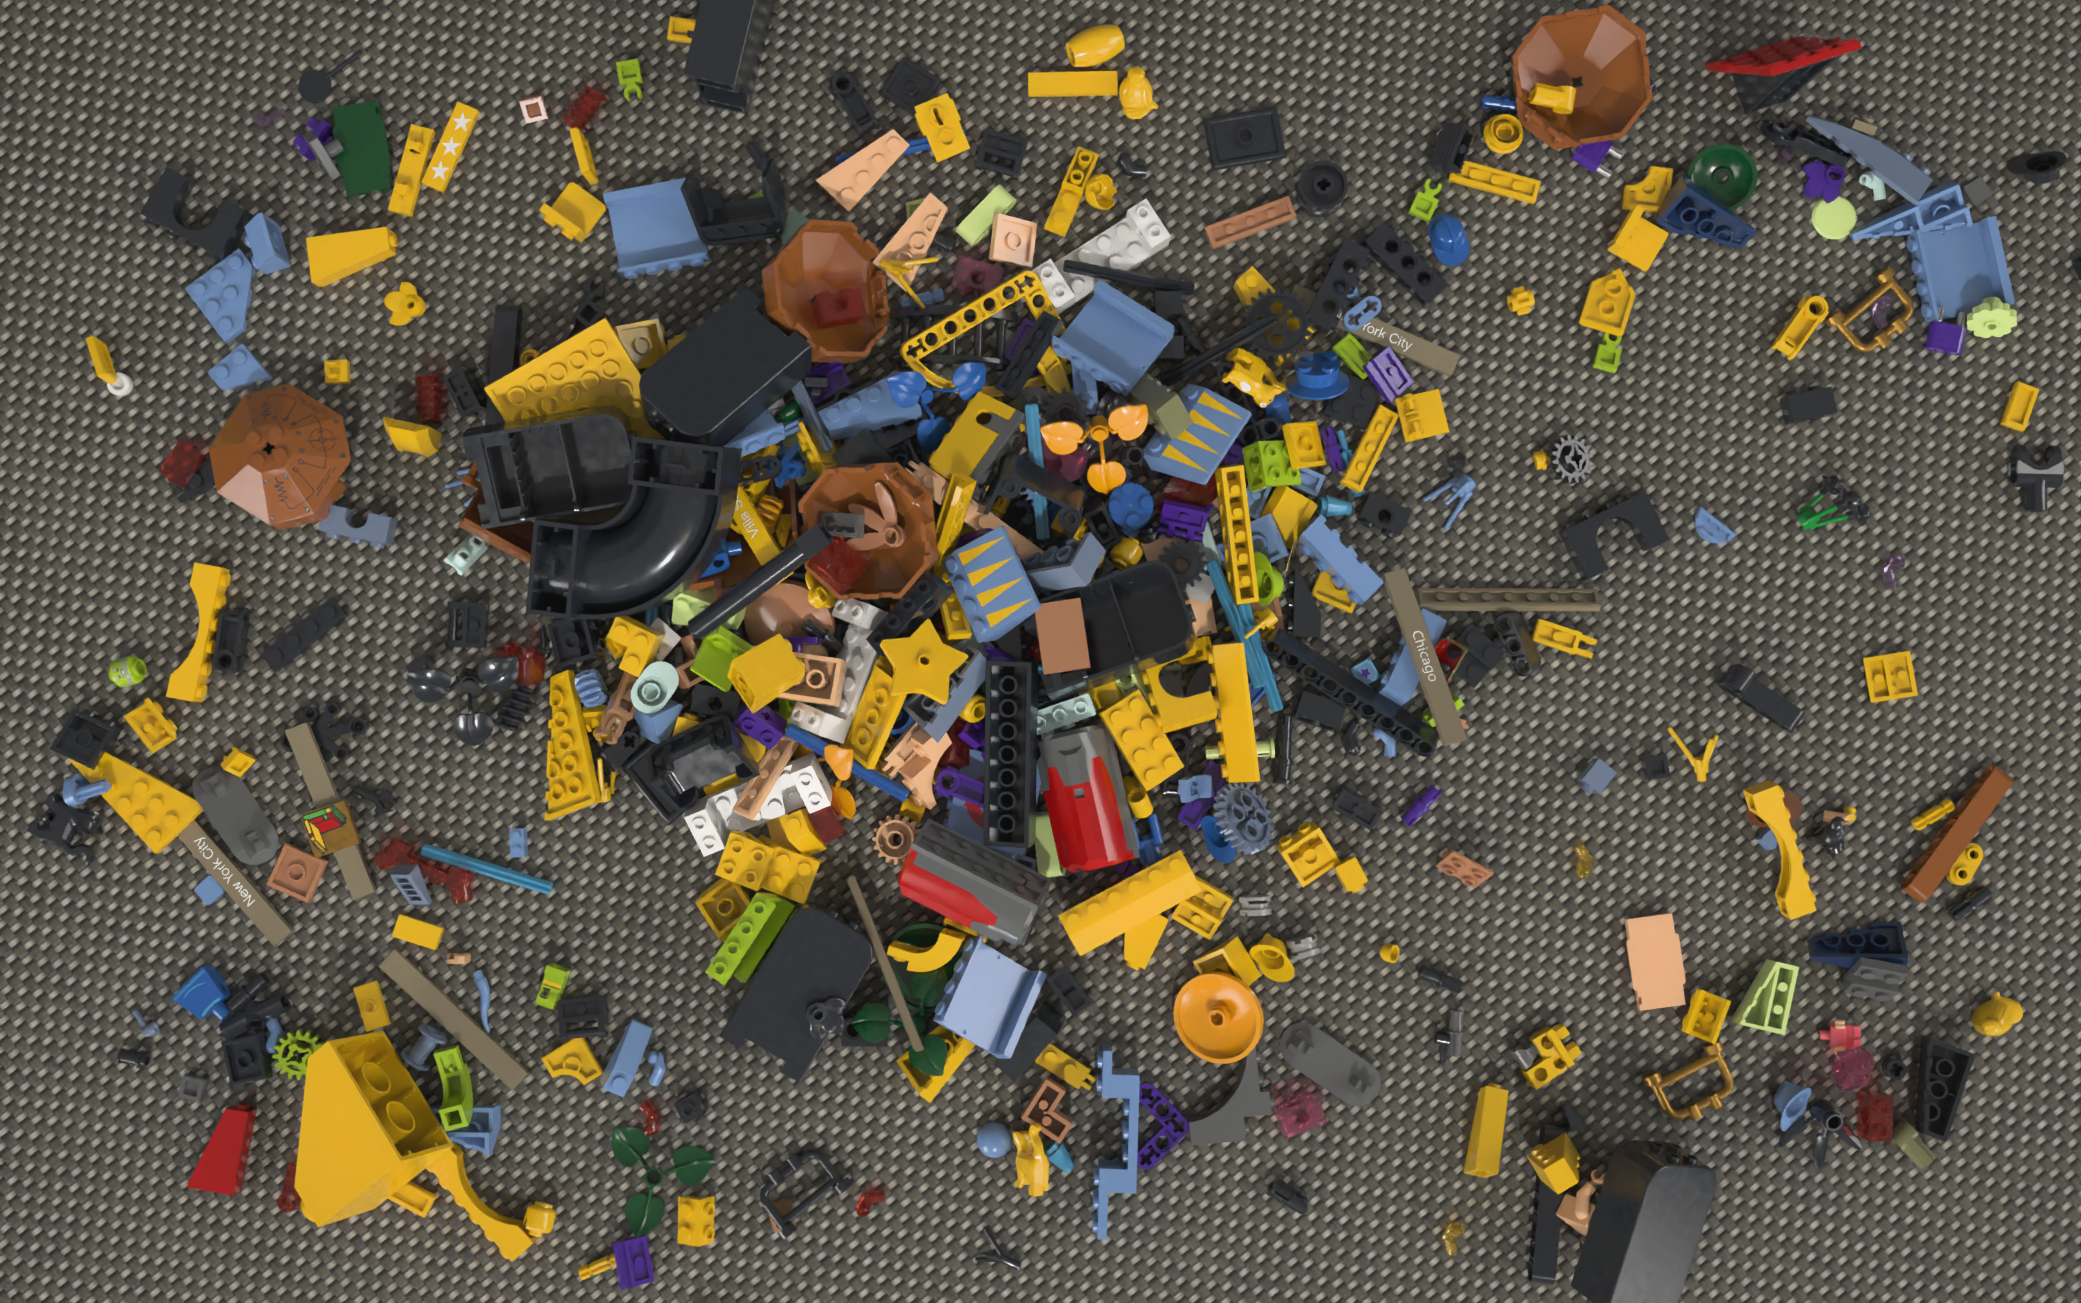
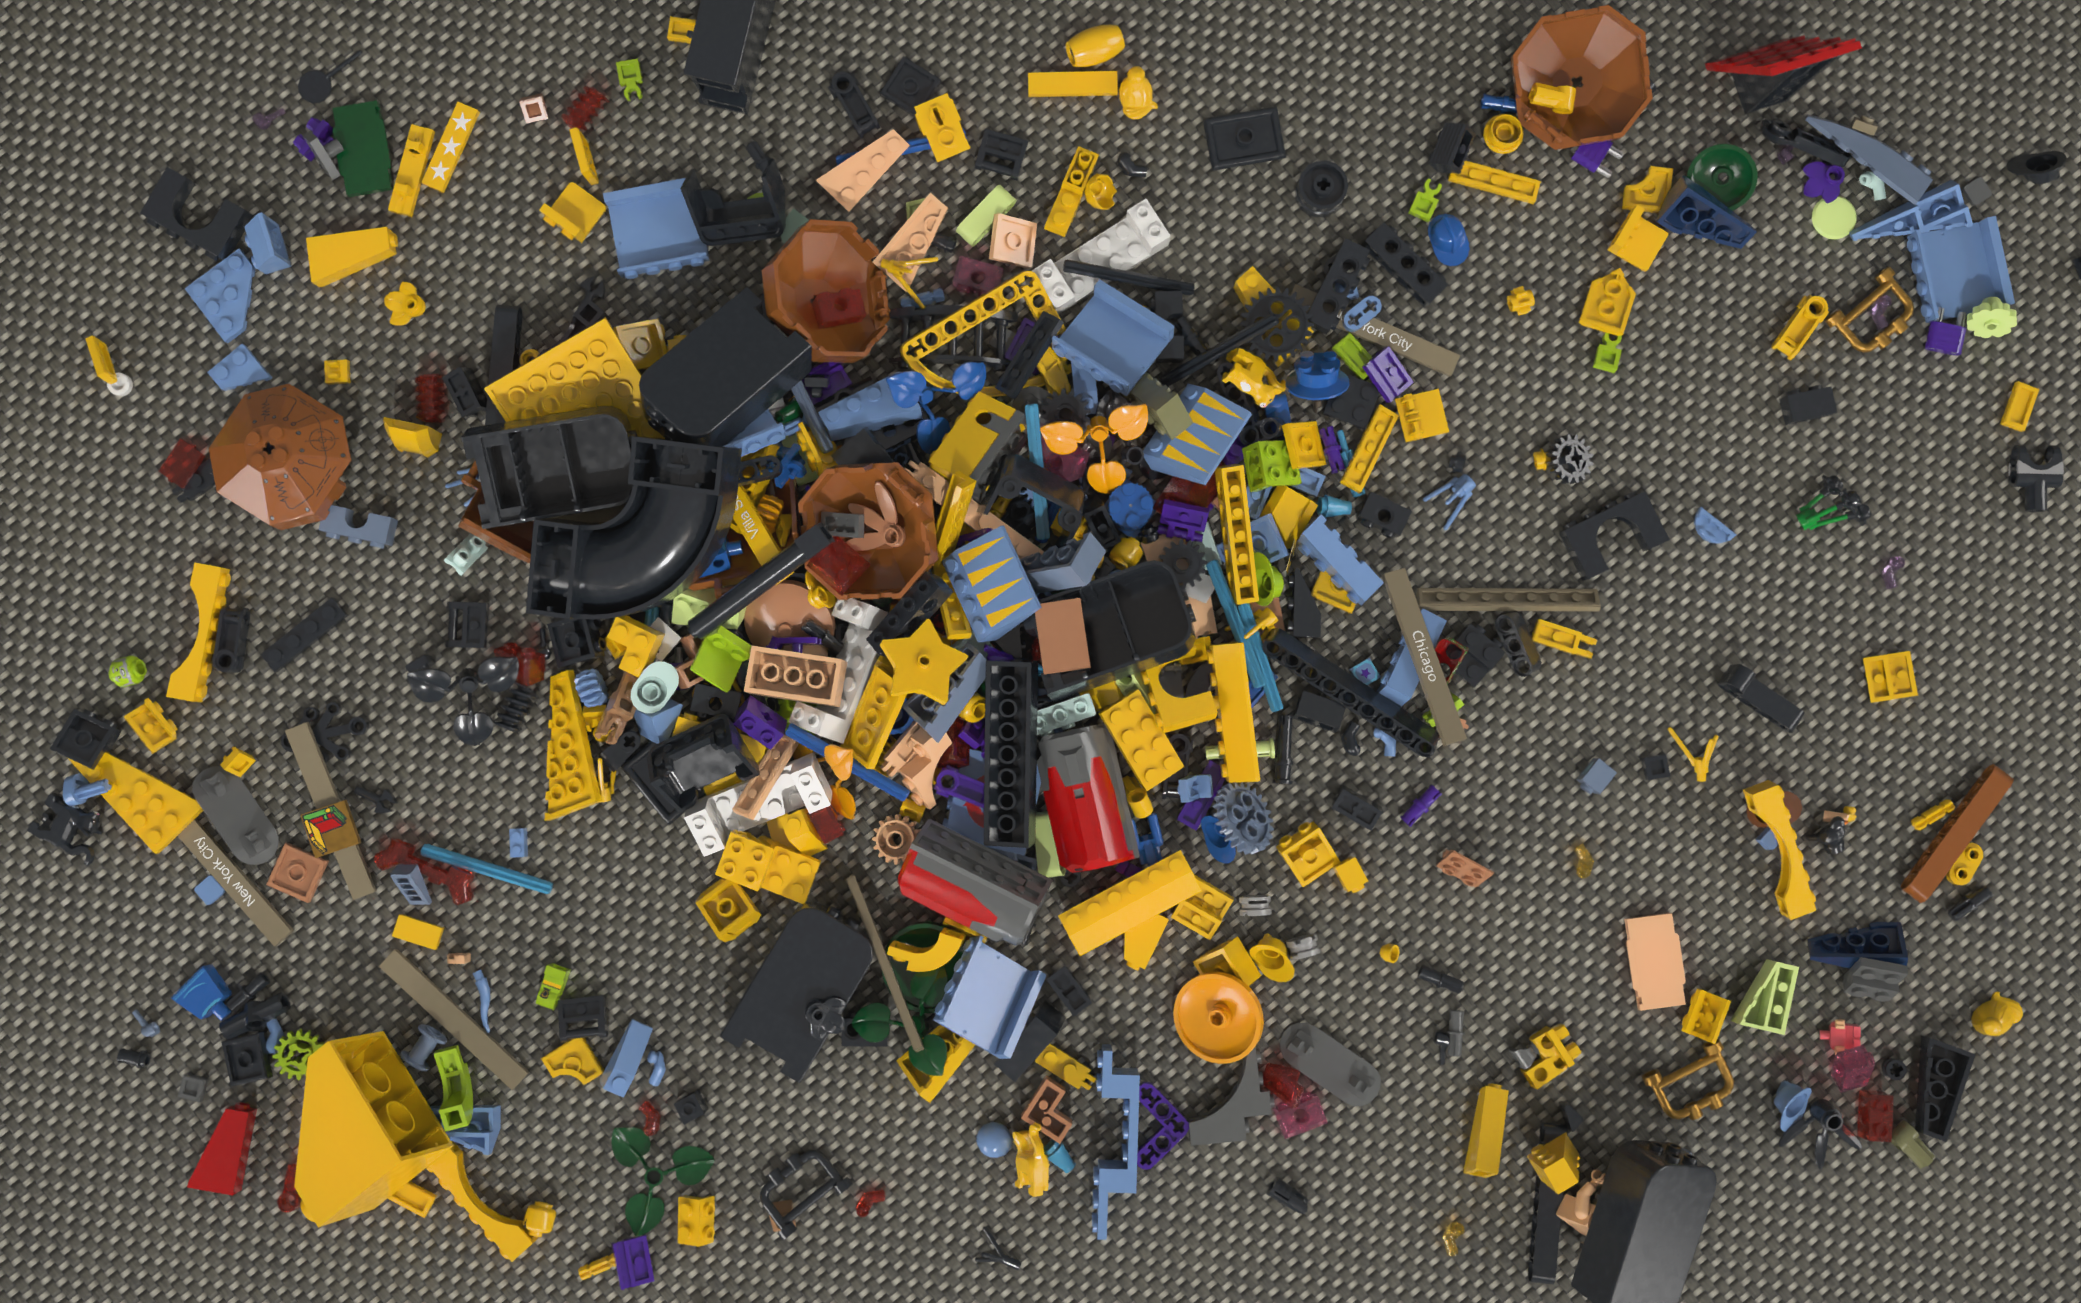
(372, 1005): yellow plate -> none
(751, 938): lime panel -> none
(766, 672): yellow slope -> none
(1250, 222): nougat plate -> none
(1283, 1083): none -> clear red slope

